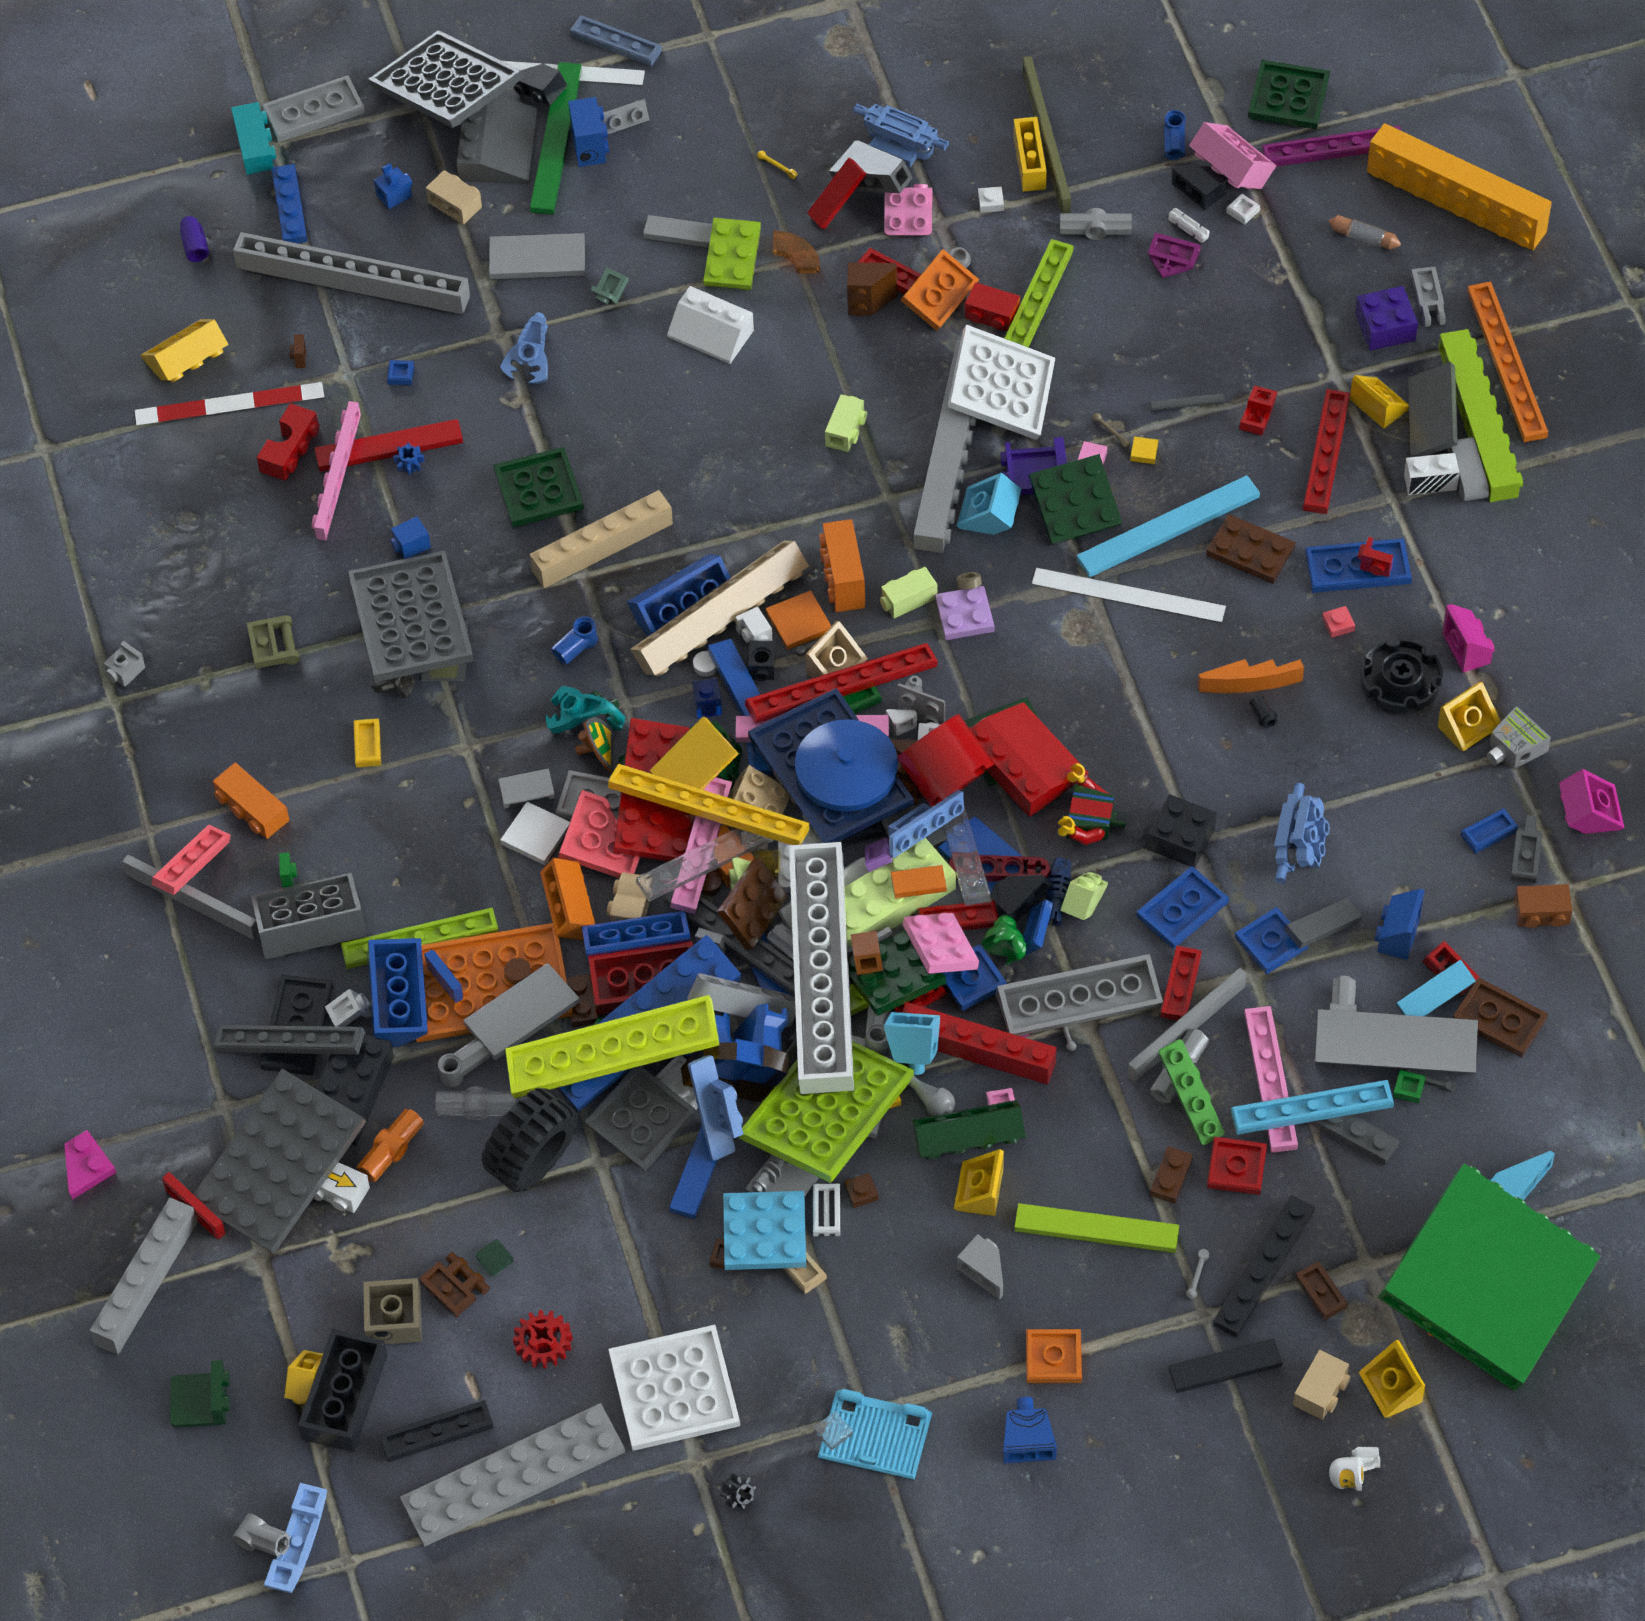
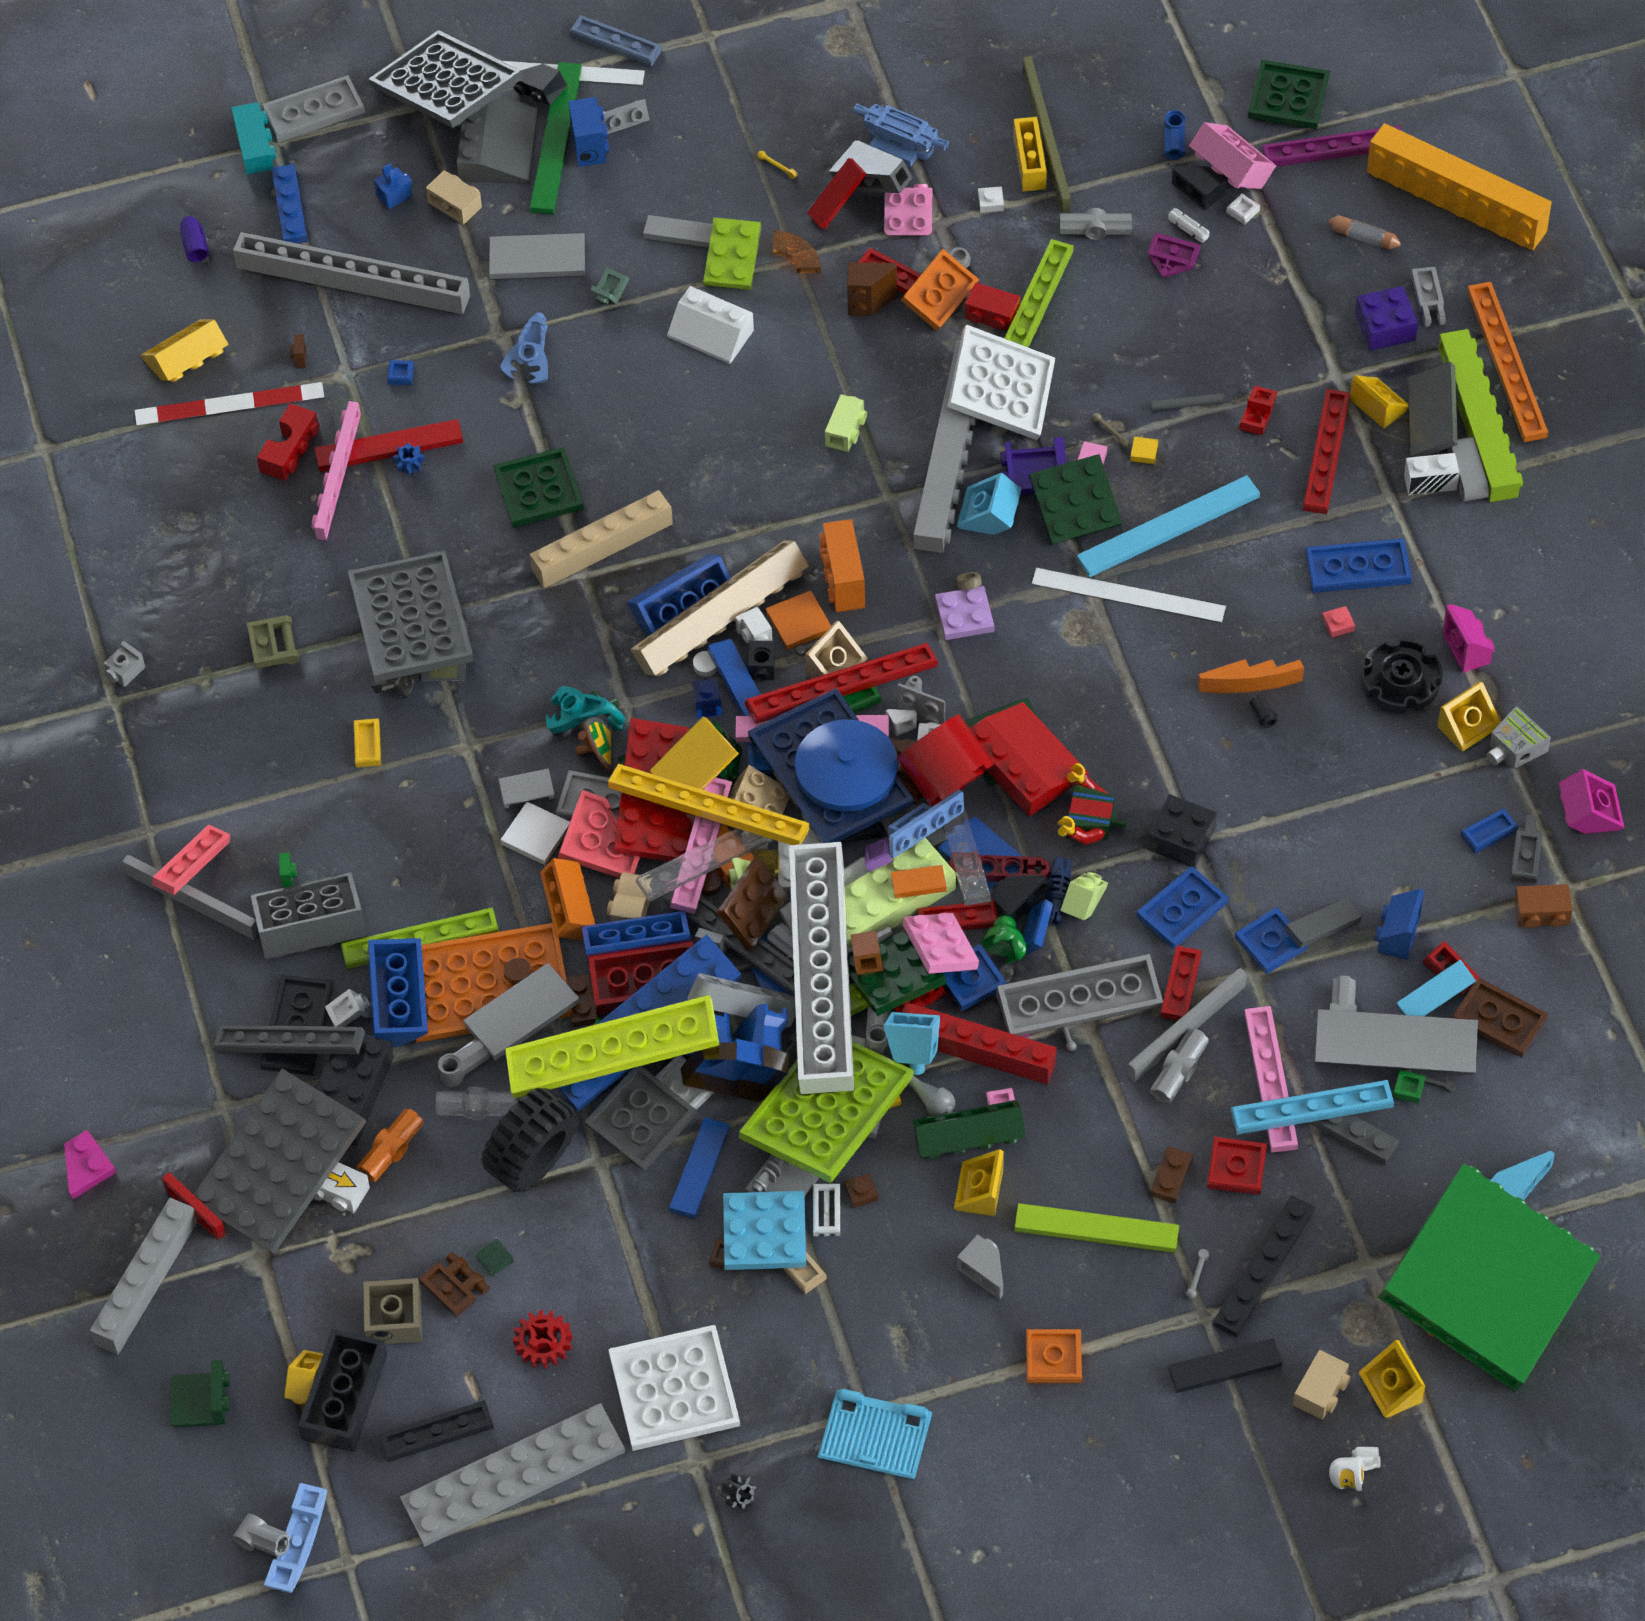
(250, 801): orange brick -> none
(410, 538): blue brick -> none
(443, 976): blue tile -> none
(574, 641): blue piece -> none
(716, 1107): medium blue bracket -> none
(833, 1431): clear tile -> none
(908, 592): yellowish green brick -> none
(1028, 1434): blue torso -> none
(1191, 1091): bright green bracket -> none
(1250, 548): reddish brown plate -> none
(1300, 833): medium blue piece -> none
(1321, 1290): reddish brown plate -> none
(1373, 560): red bracket -> none

